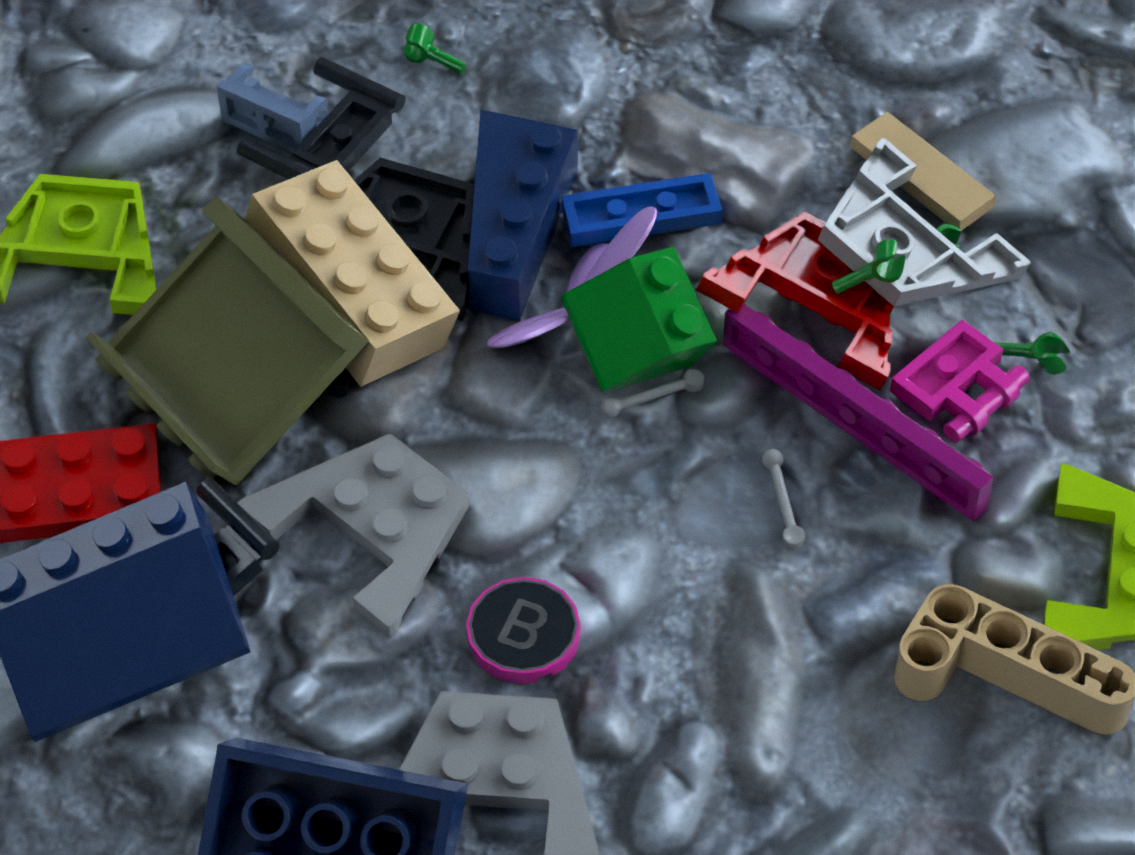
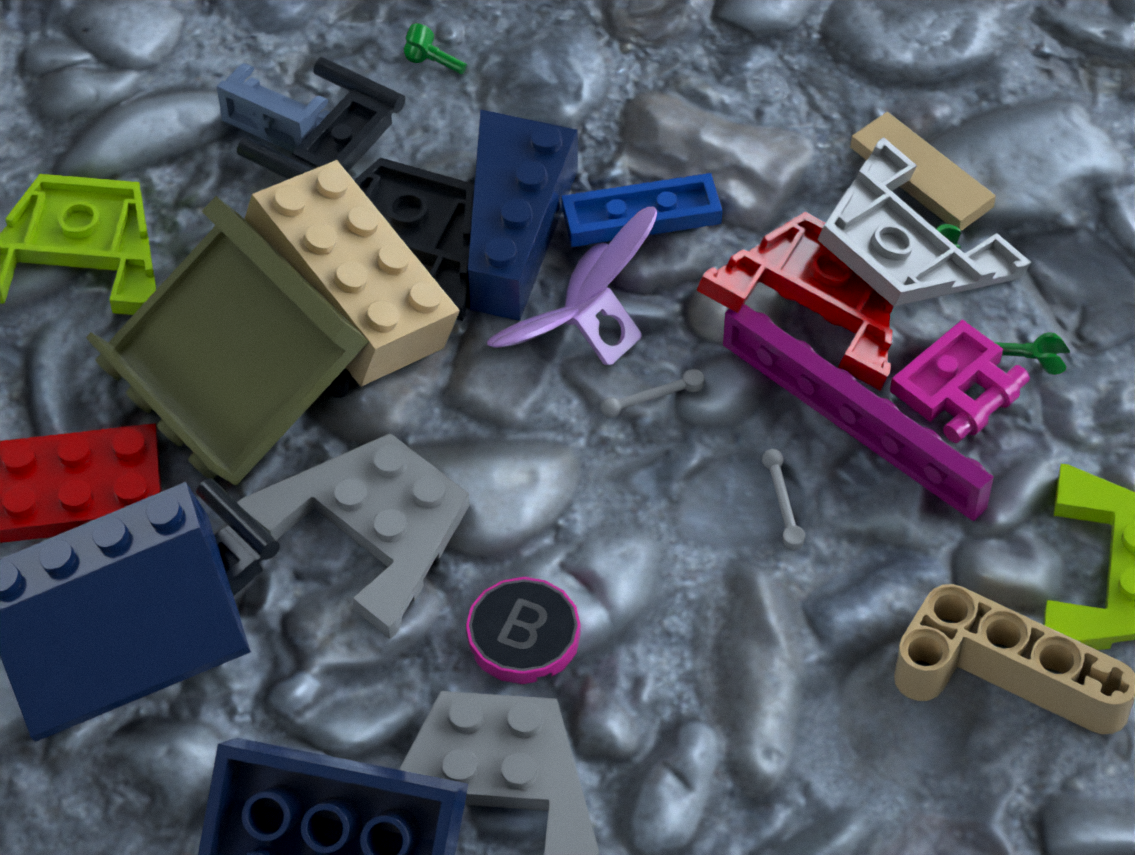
(639, 320): green slope -> none
(881, 268): green hand -> none

